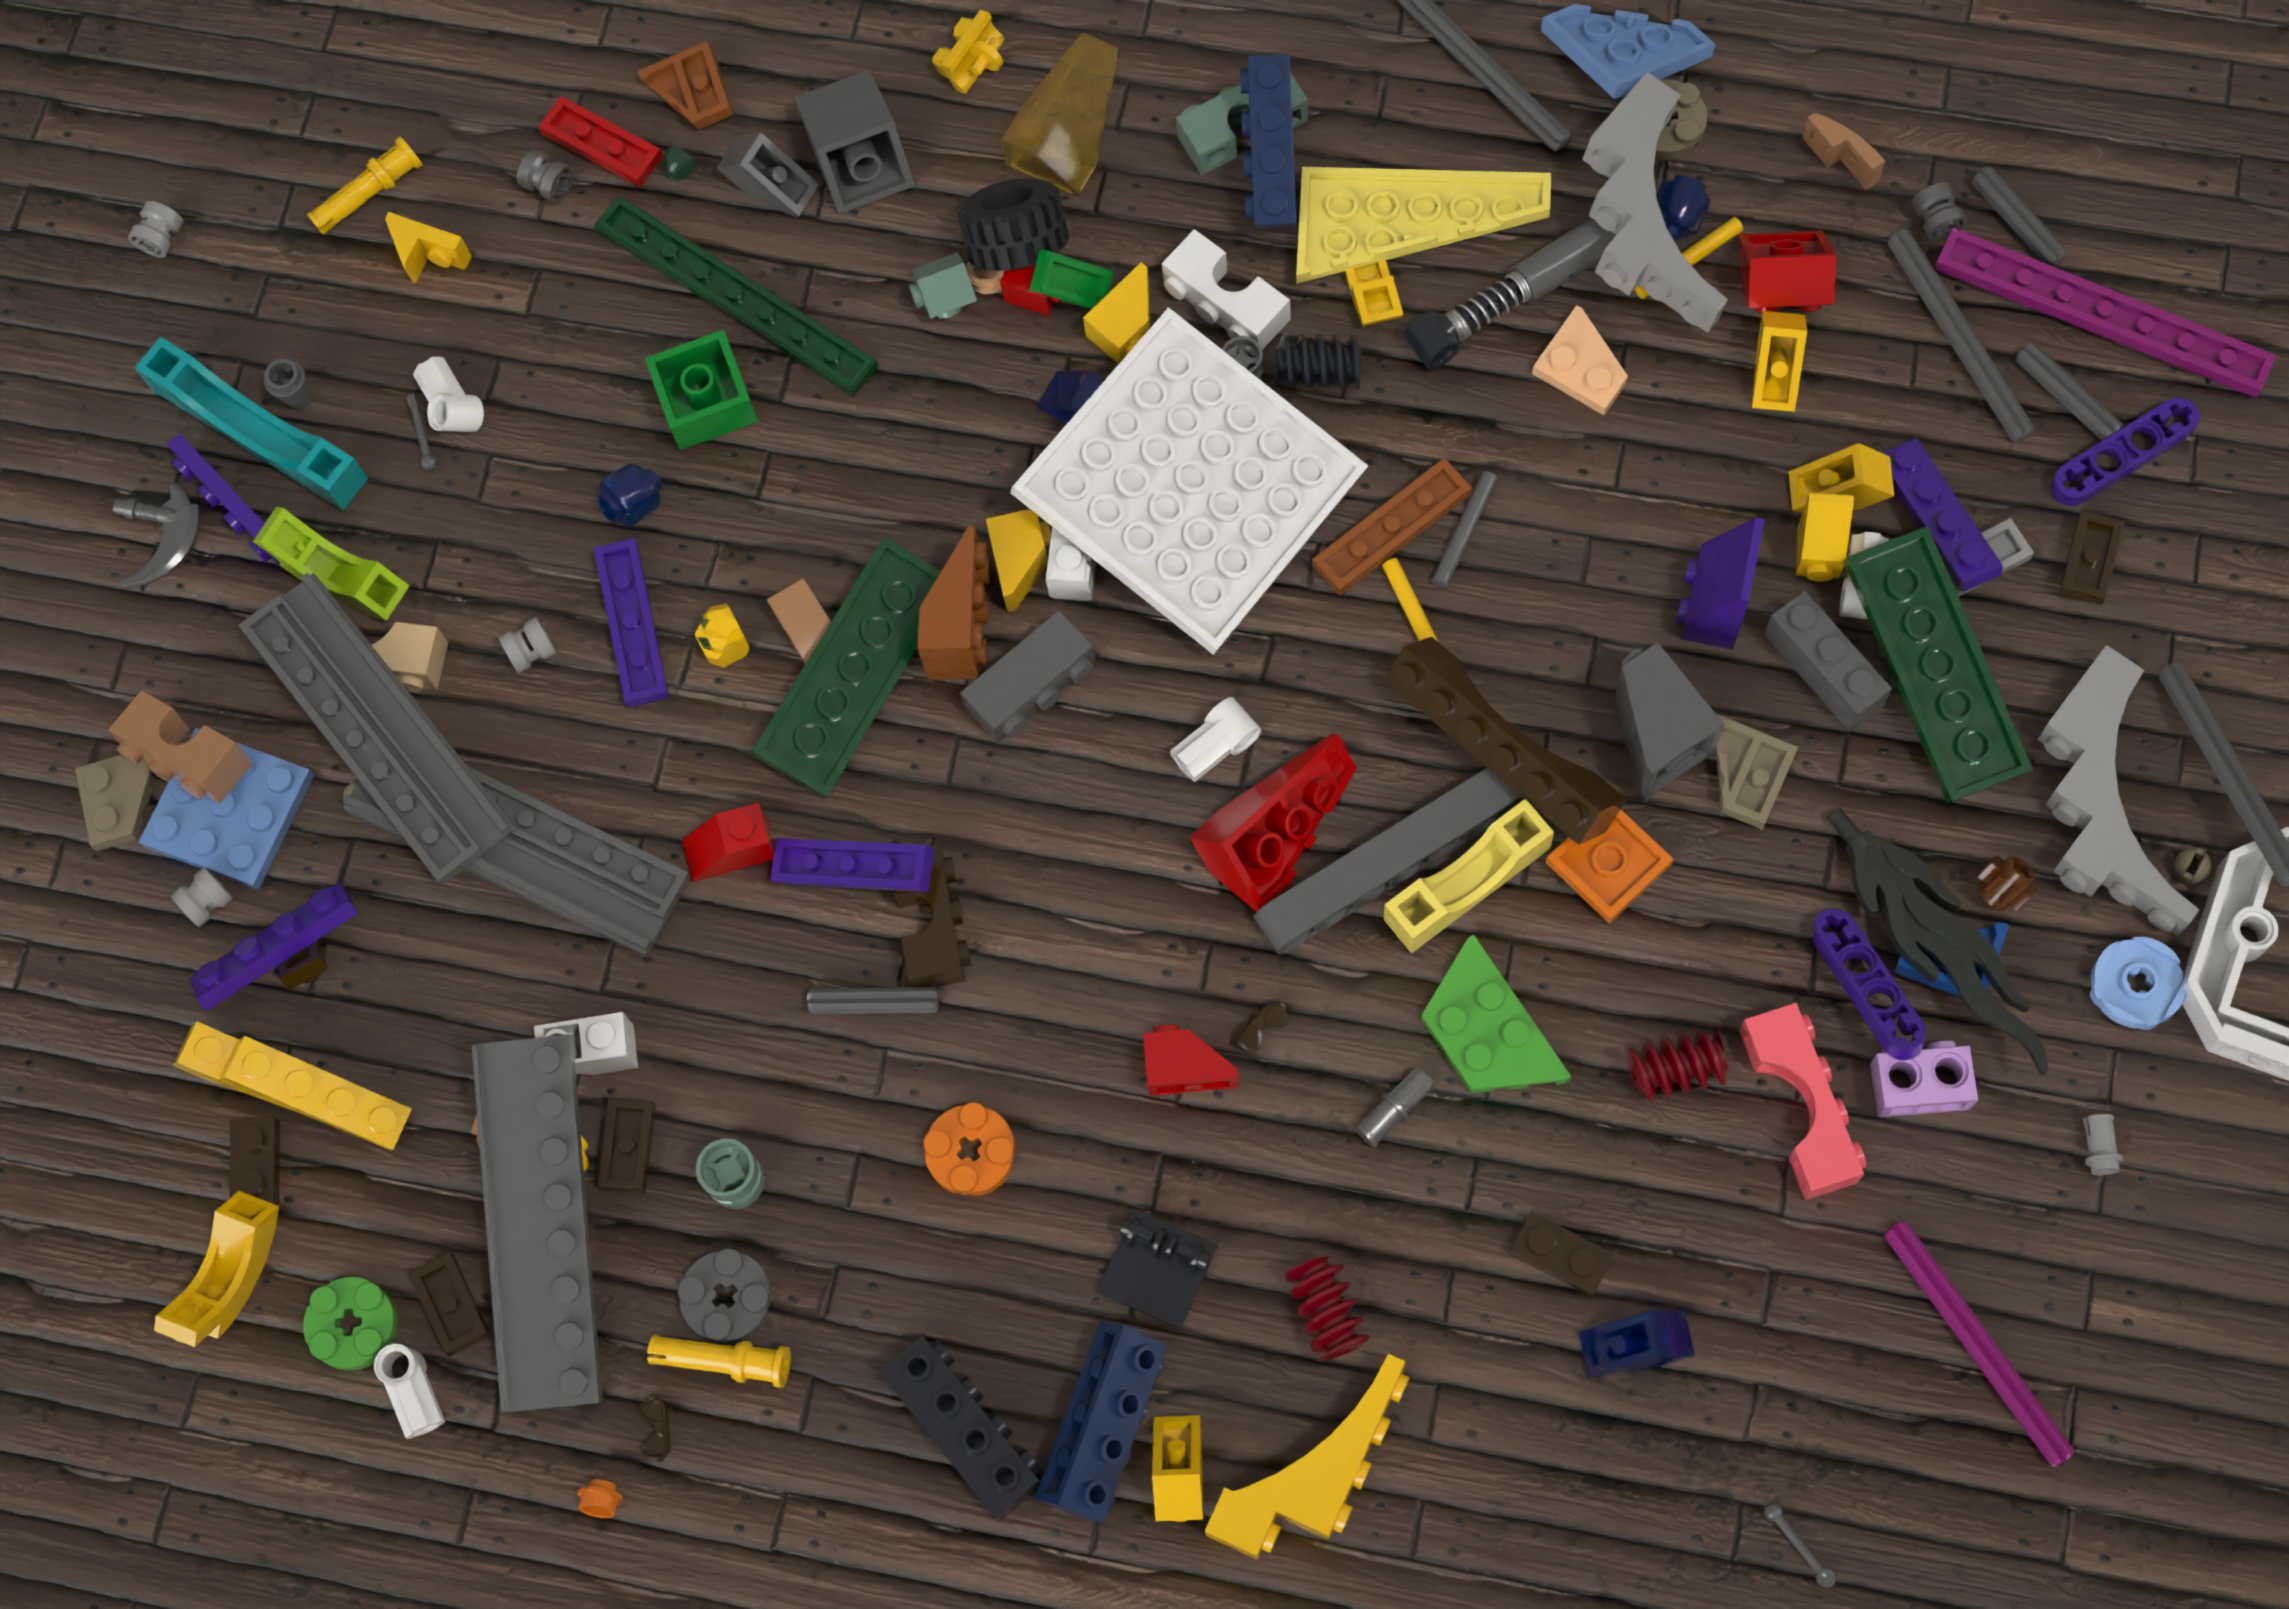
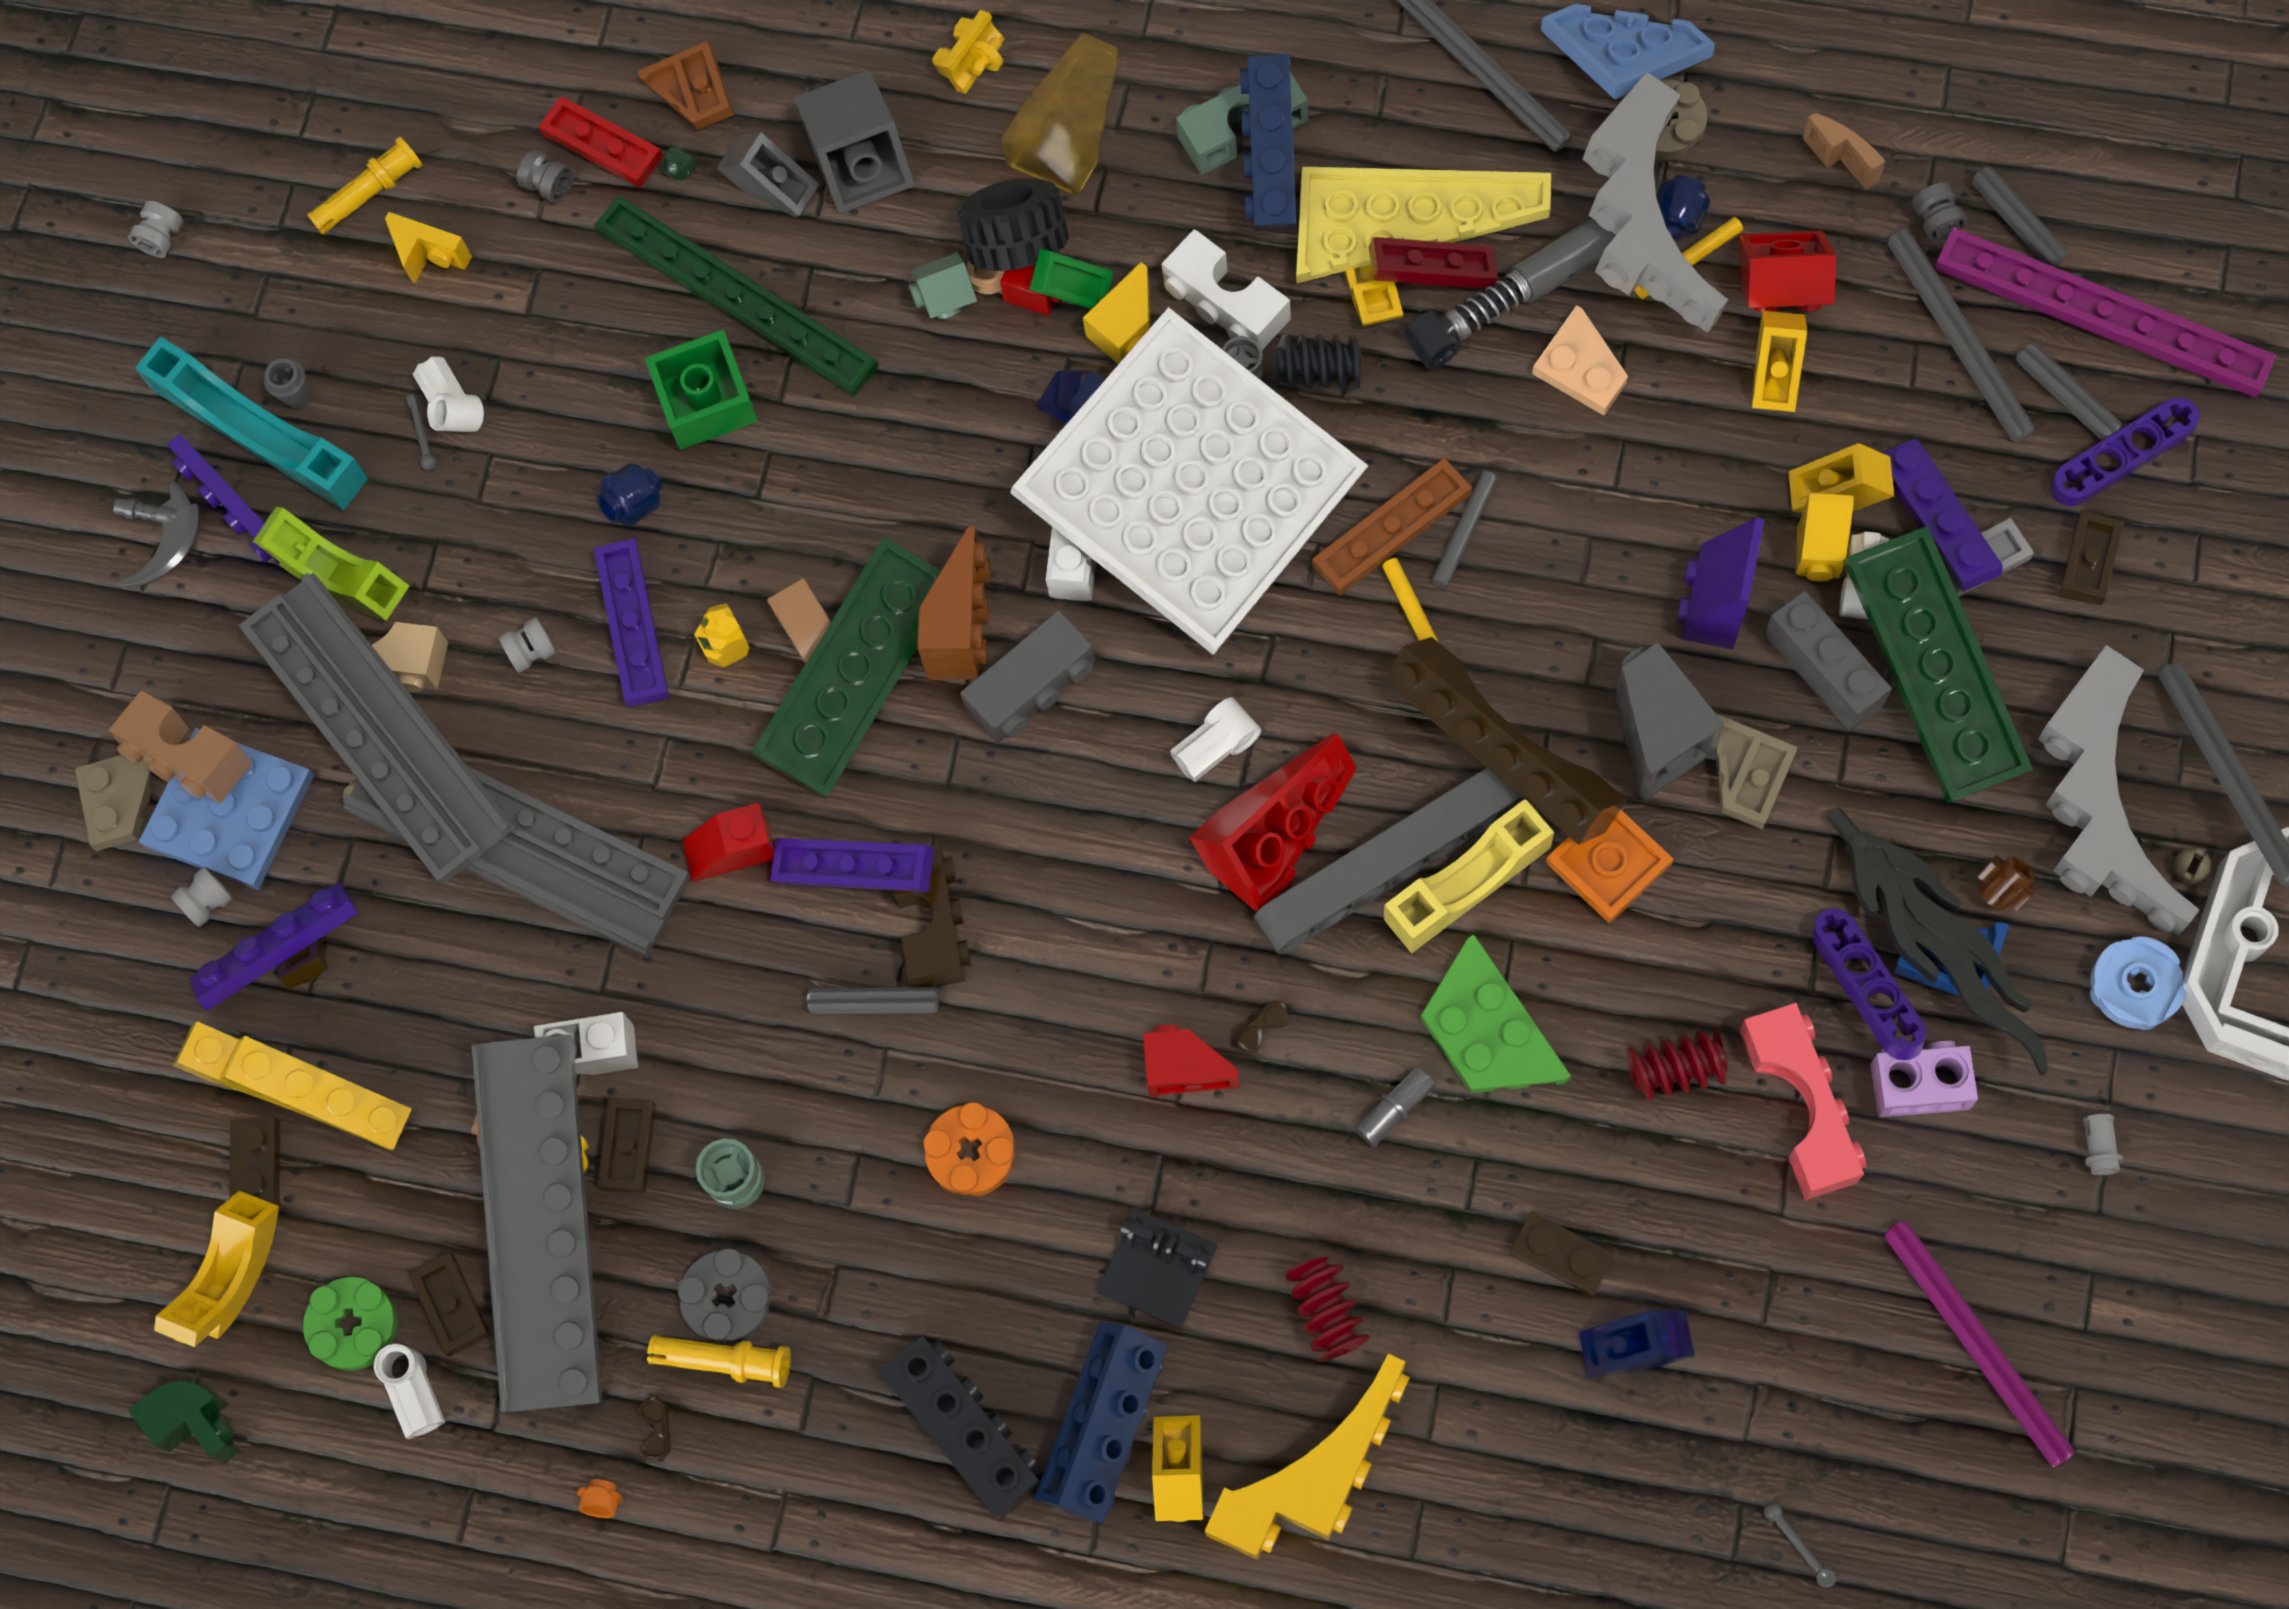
(186, 1409): none -> dark green brick
(1019, 552): yellow slope -> none
(1432, 262): none -> dark red plate

